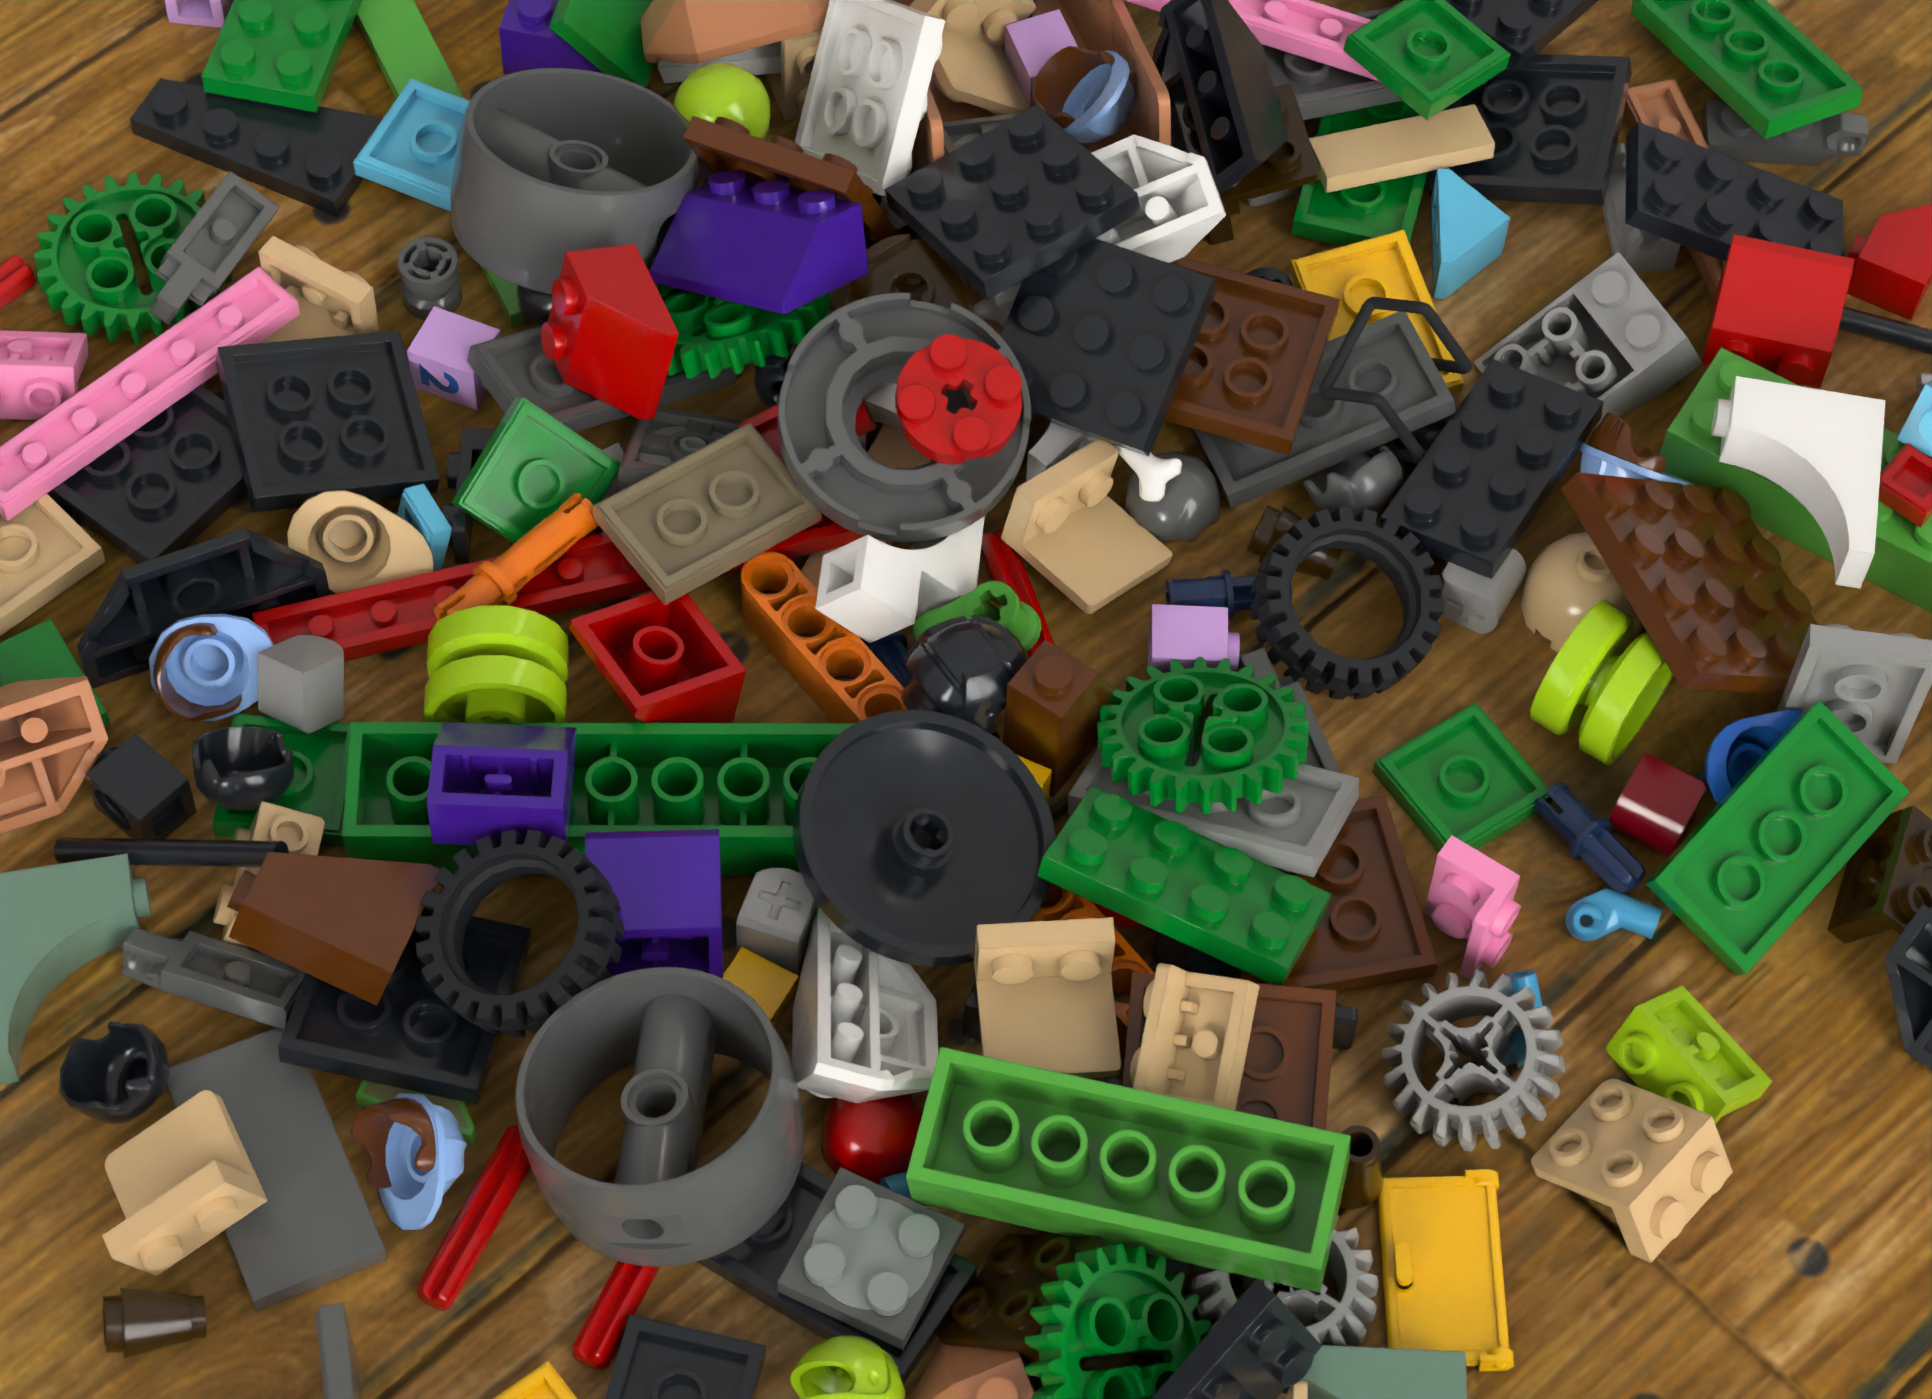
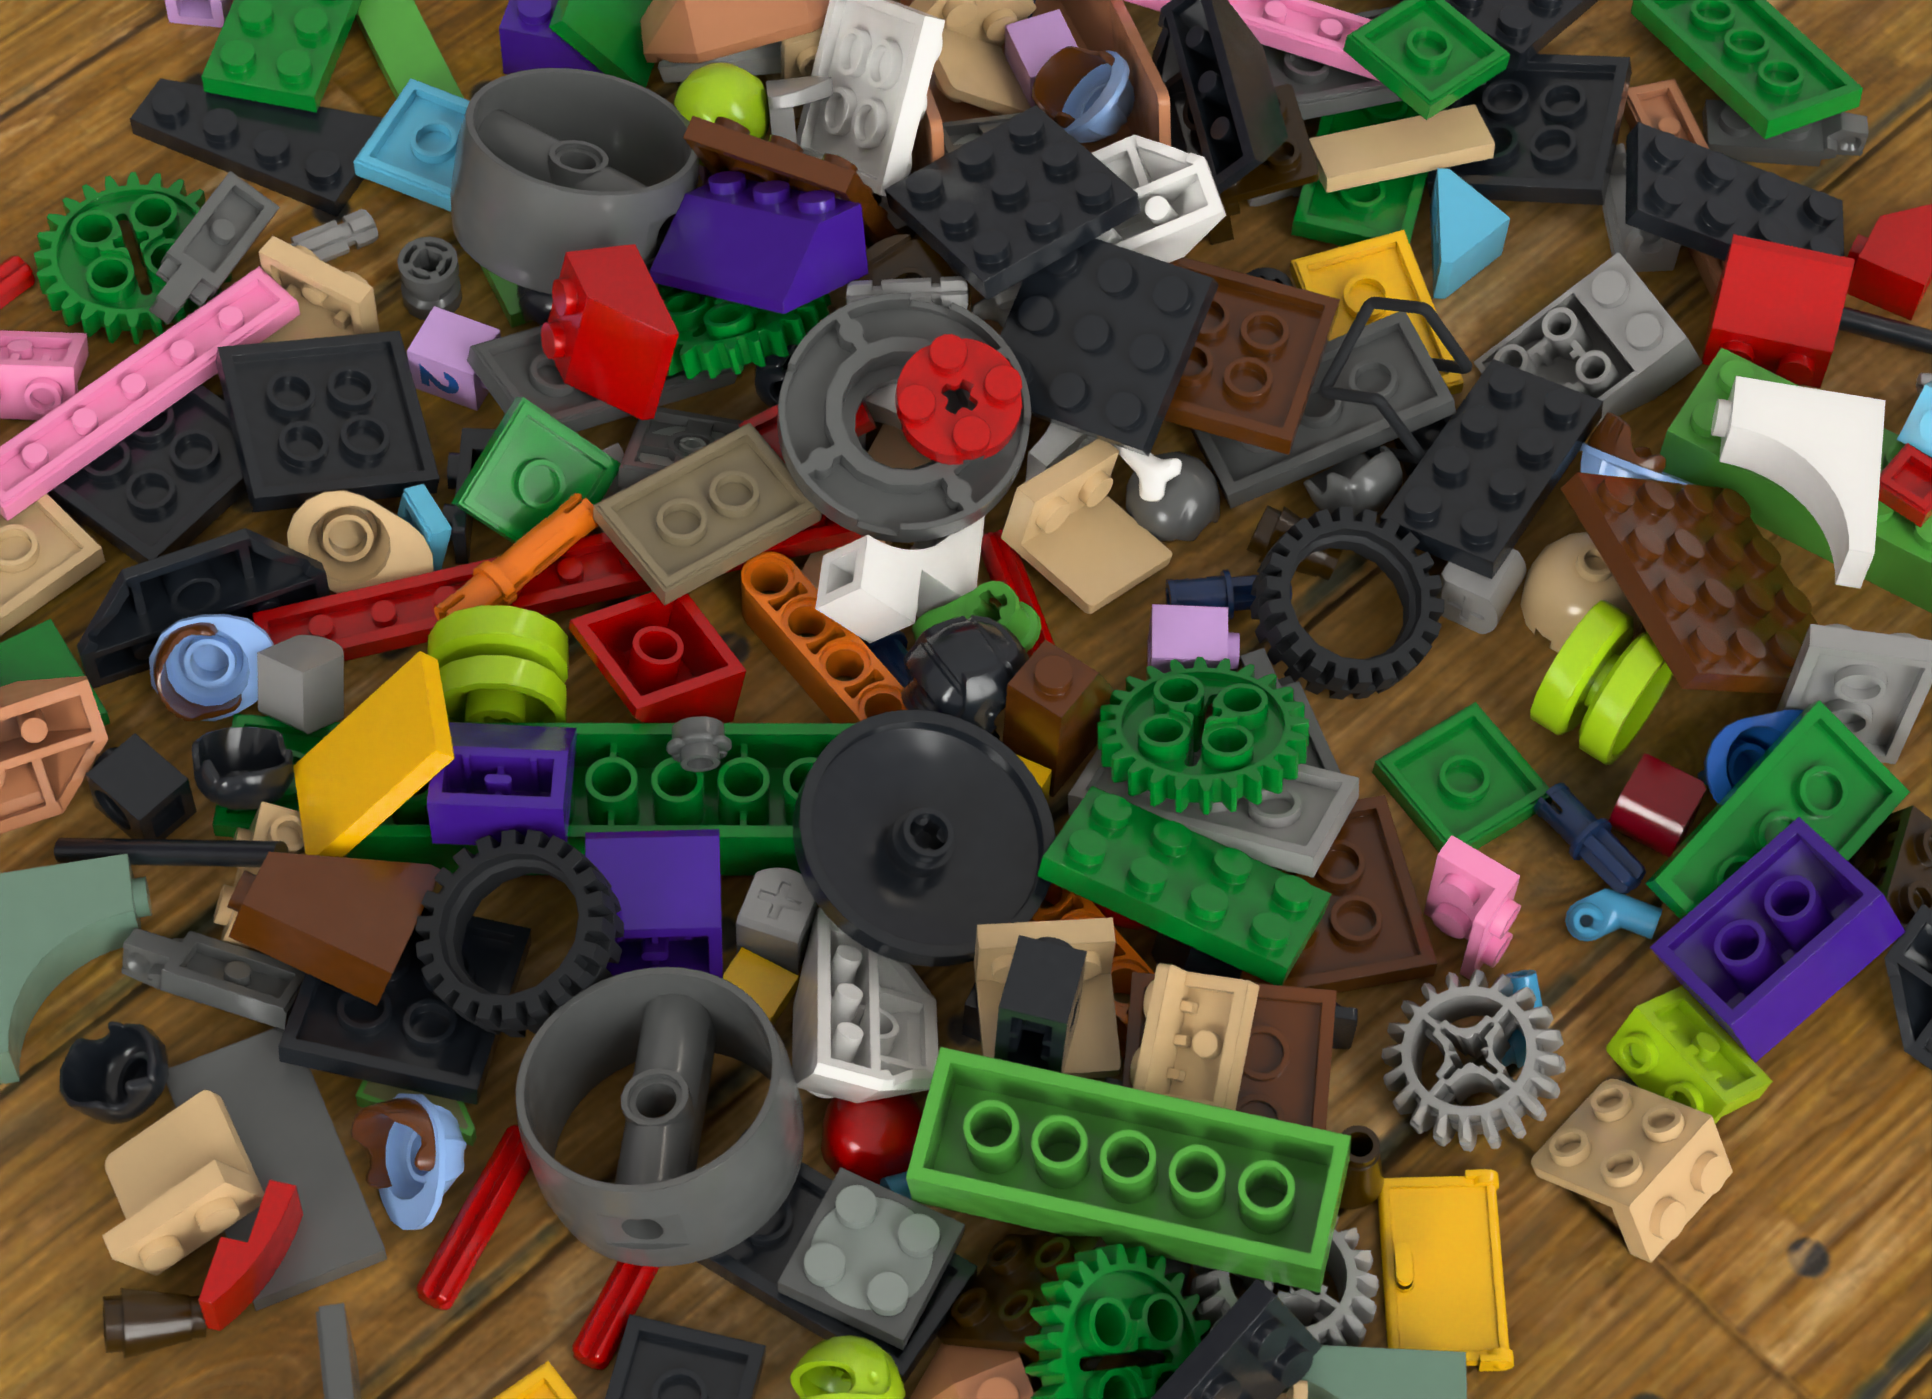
(245, 1268): none -> red slope
(334, 240): none -> light grey axle
(374, 759): none -> yellow tile
(698, 743): none -> dark grey plate
(792, 92): none -> light grey tile
(948, 291): none -> light grey axle
(1040, 1003): none -> black brick
(1779, 938): none -> dark purple slope

